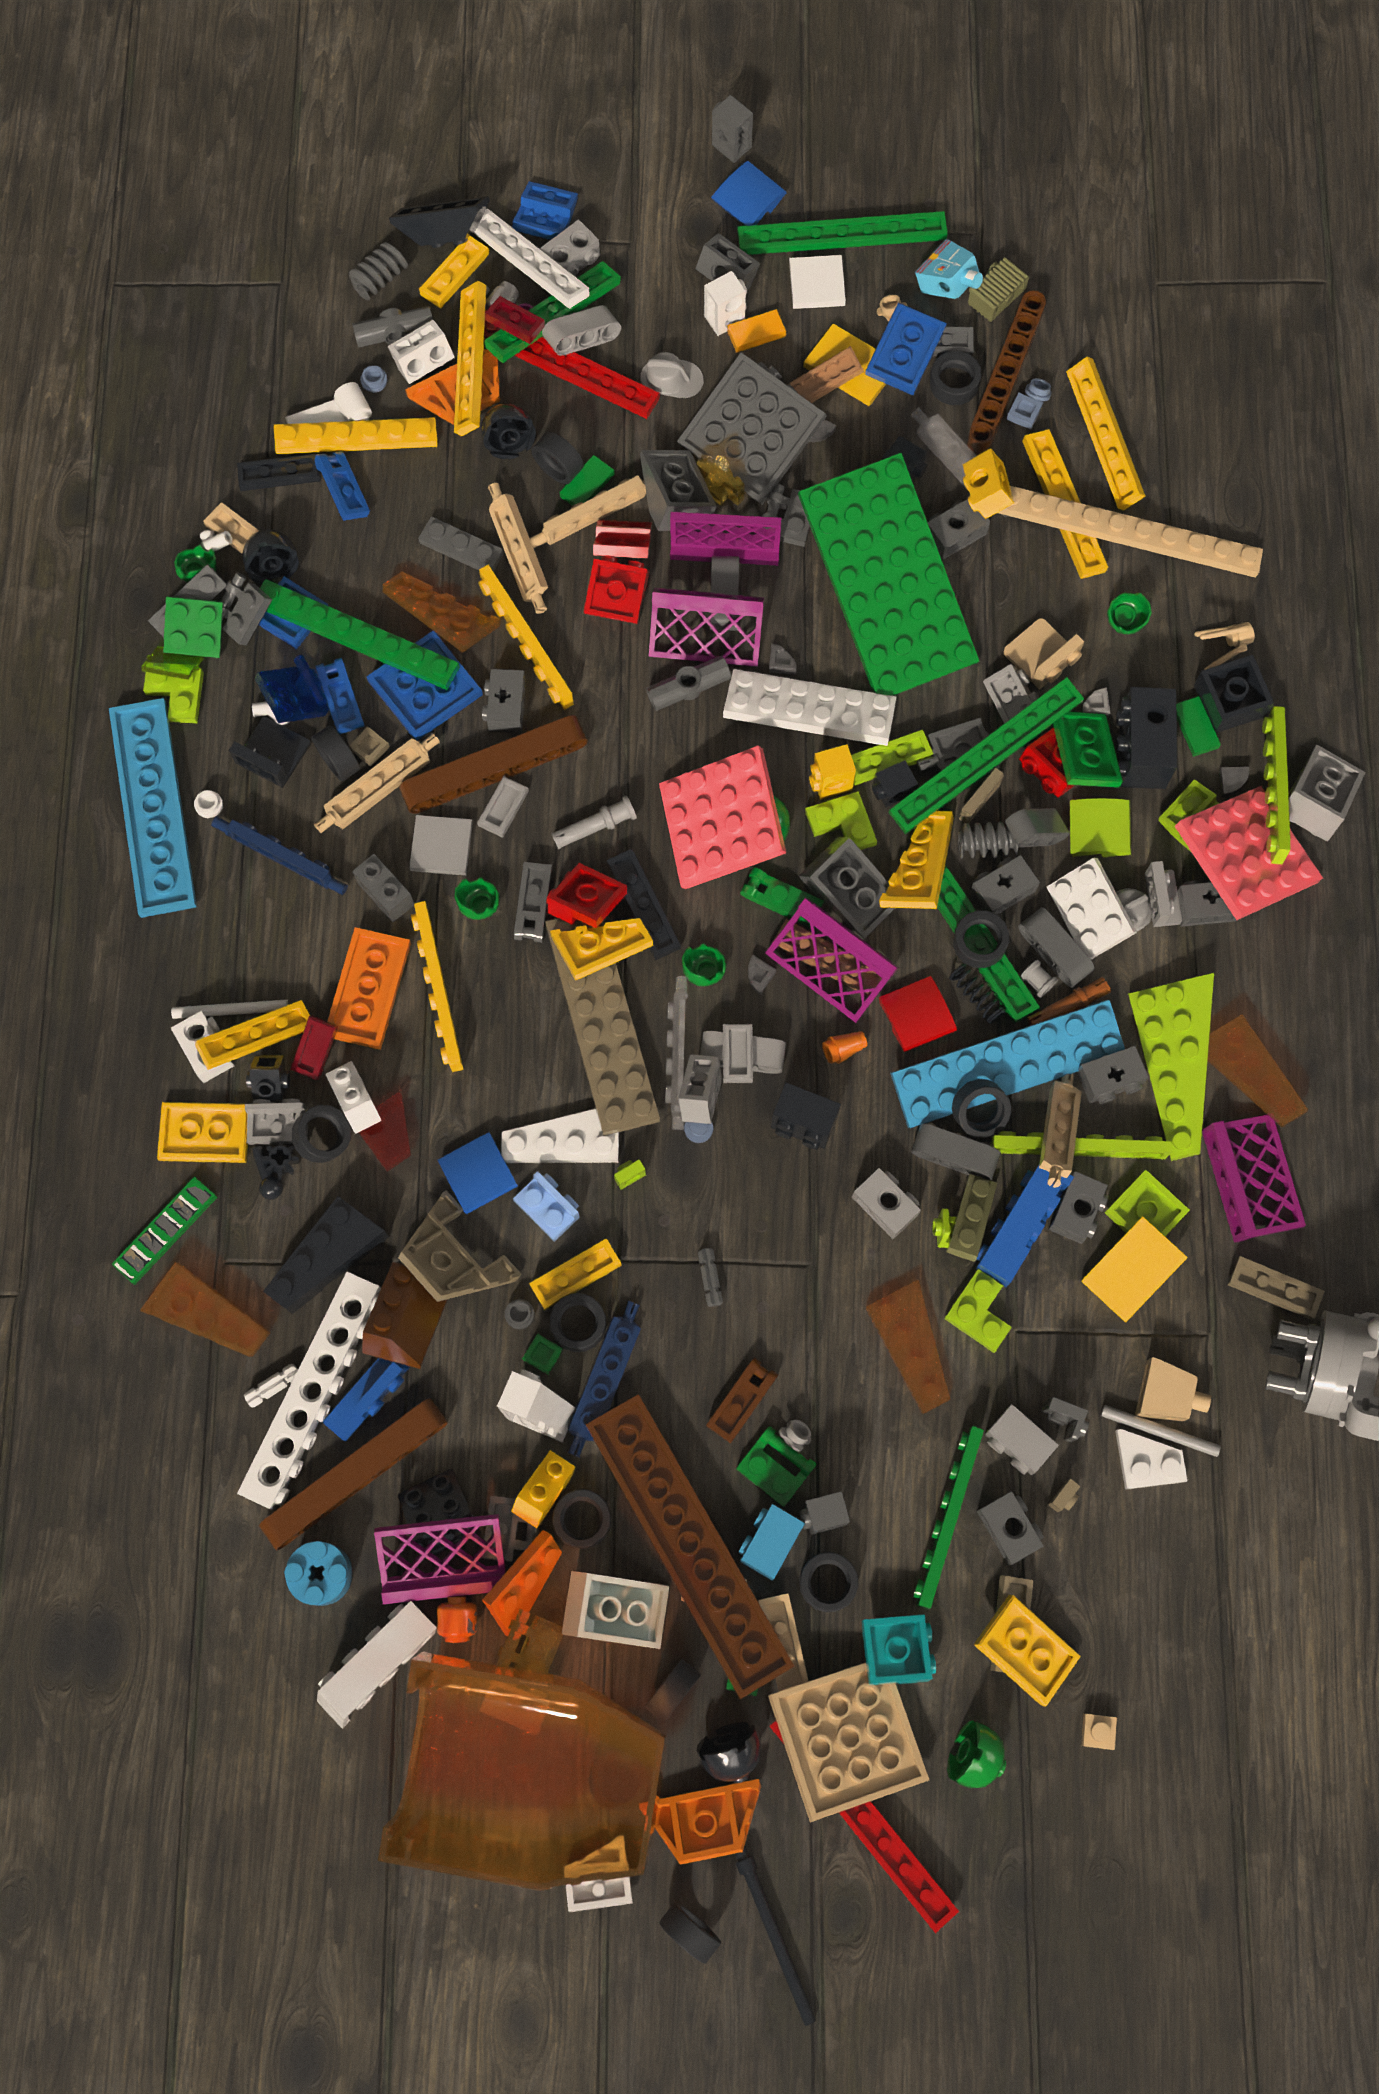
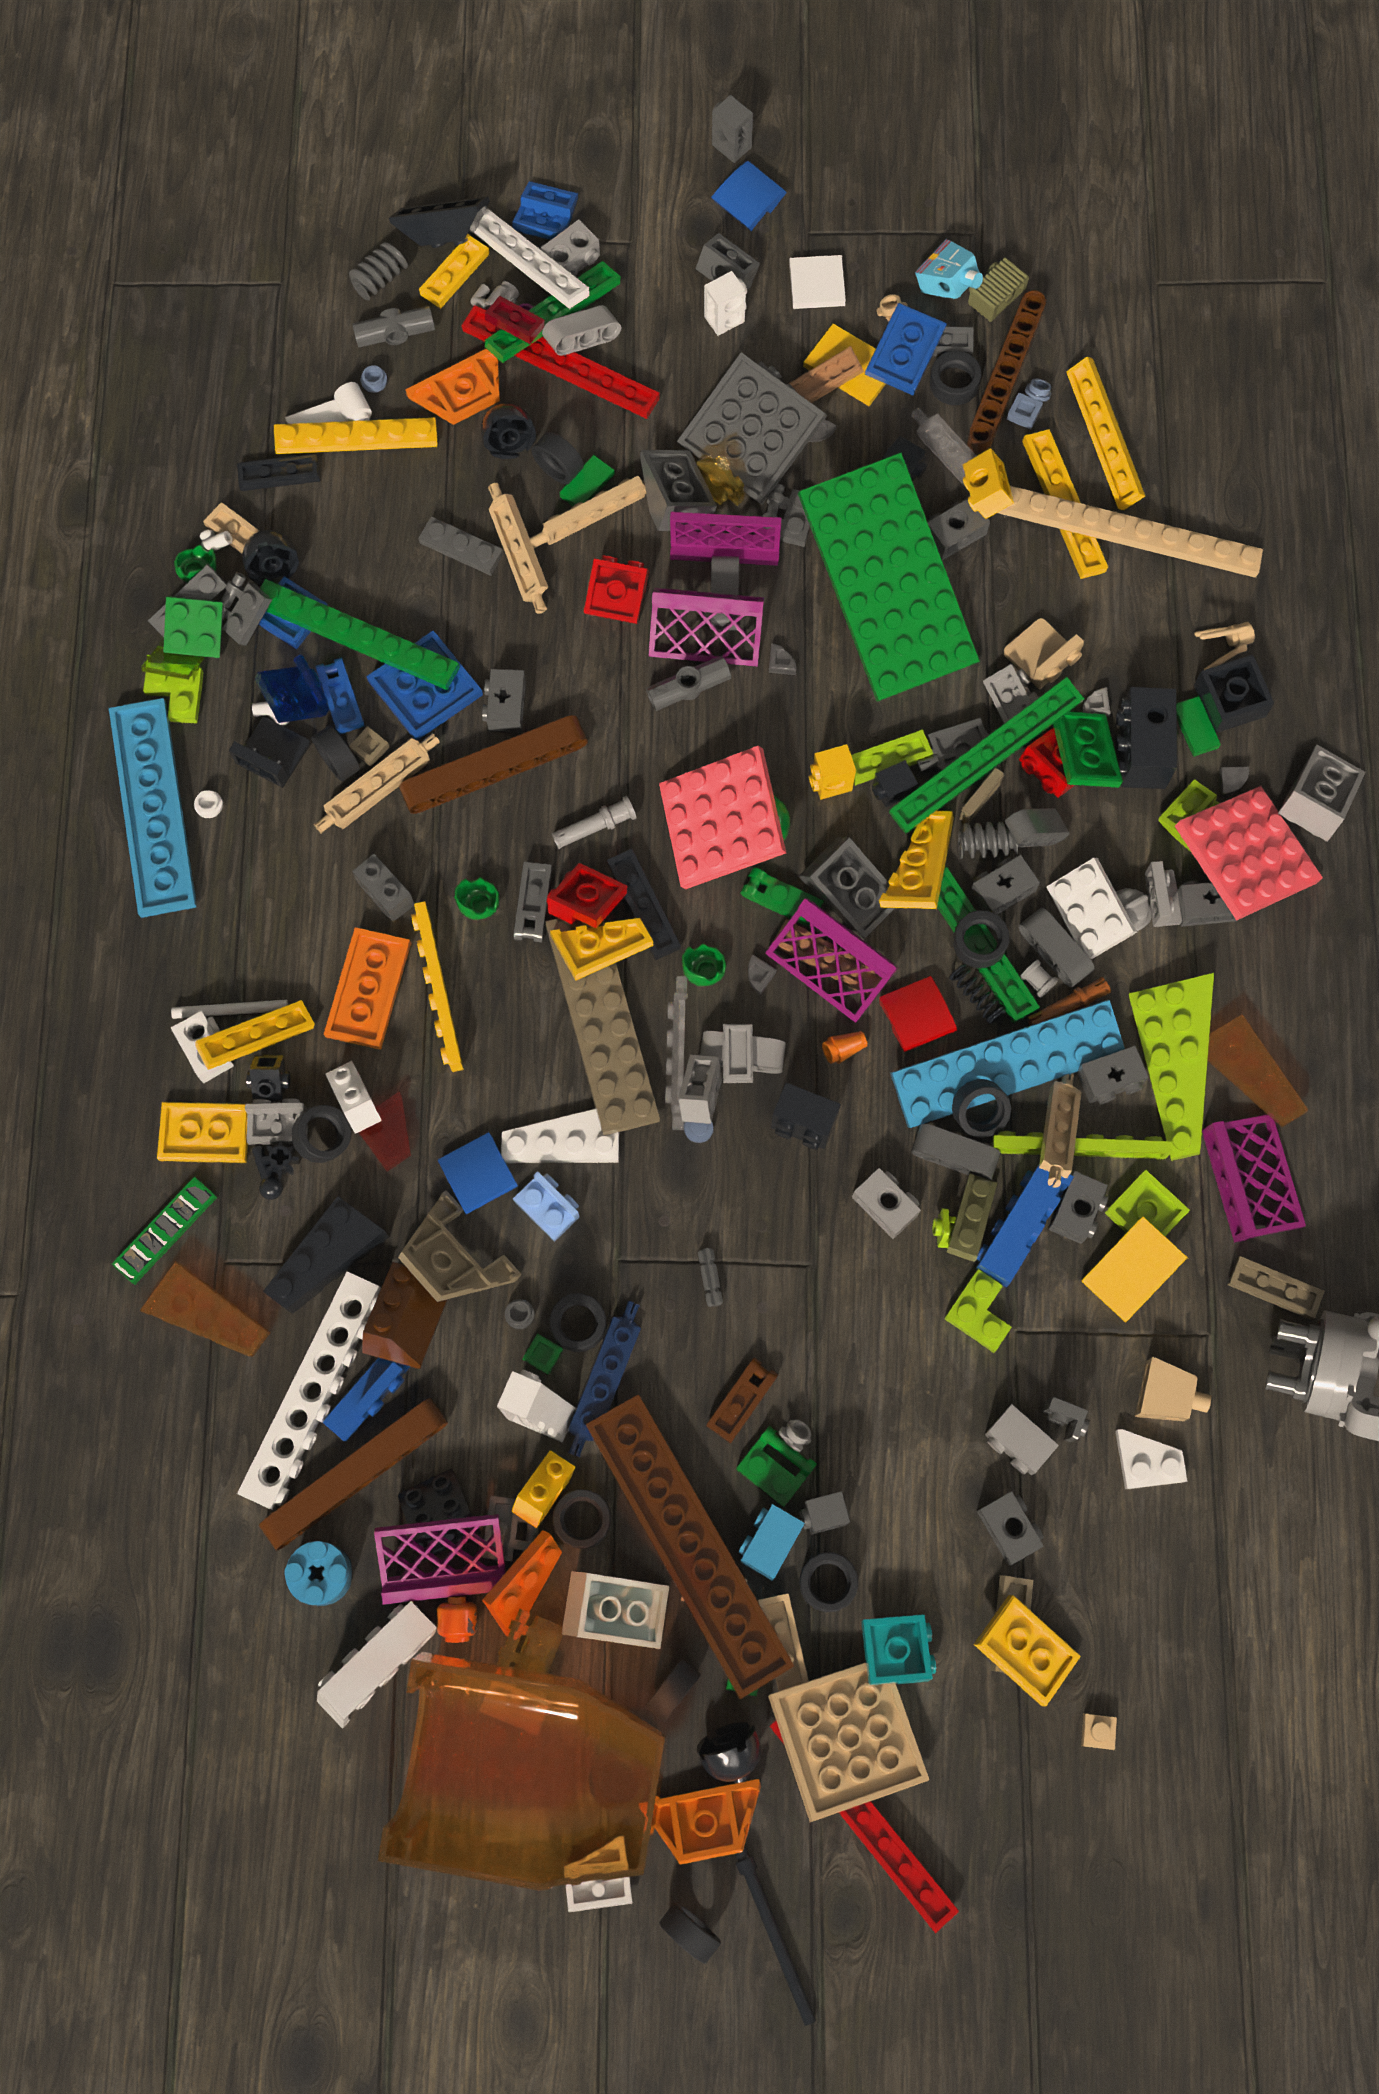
(271, 1386): white axle -> none
(272, 849): dark blue plate -> none
(314, 1047): dark red tile -> none
(342, 485): blue plate -> none
(421, 351): white brick -> none
(440, 612): clear orange wing -> none
(441, 845): light grey tile -> none
(470, 358): yellow plate -> none
(503, 806): light grey tile -> none
(529, 645): yellow plate -> none
(575, 1274): yellow plate -> none
(622, 539): red slope -> none
(629, 1173): lime plate -> none
(672, 376): light grey piece -> none
(756, 330): light orange tile -> none
(809, 707): white plate -> none
(842, 233): green plate -> none
(844, 814): lime plate -> none
(910, 1341): clear orange wing -> none
(944, 1529): green plate -> none
(978, 1757): green cylinder -> none
(1065, 1497): dark tan plate -> none
(1100, 827): lime slope -> none
(1129, 613): green hair -> none
(1160, 1430): light grey bar -> none
(1277, 790): lime plate -> none

